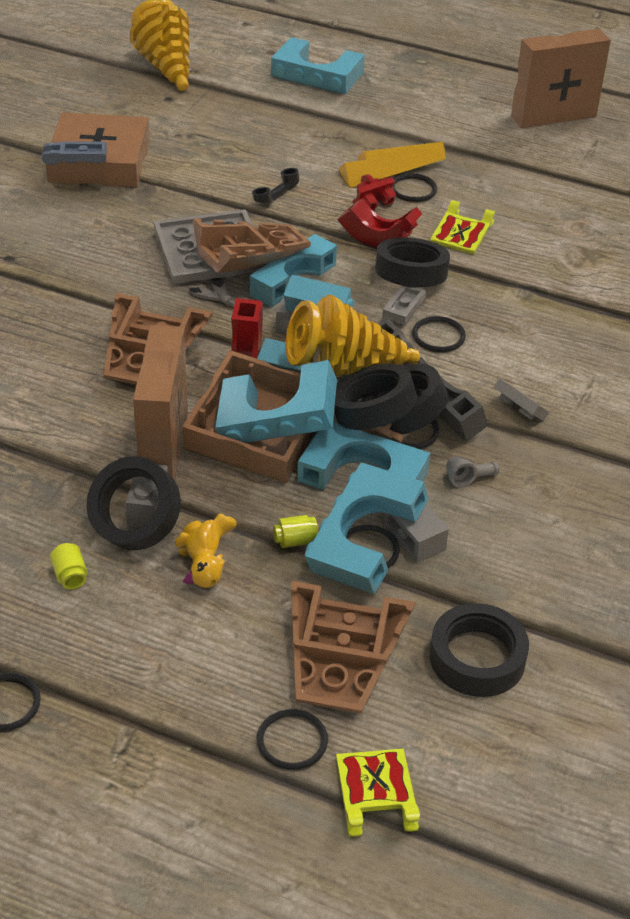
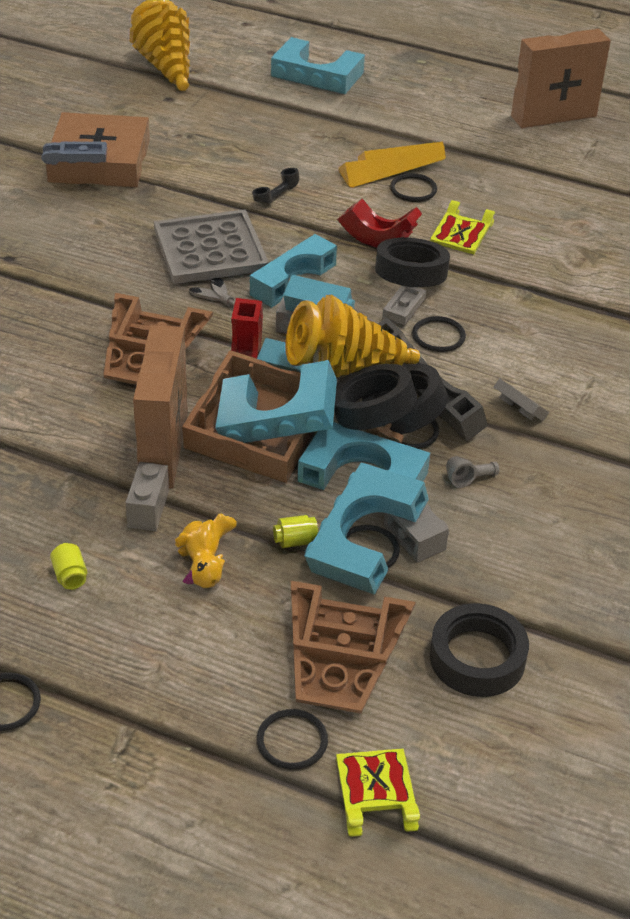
(106, 484): black tyre -> none
(244, 246): medium nougat wedge -> none
(374, 189): red hips -> none

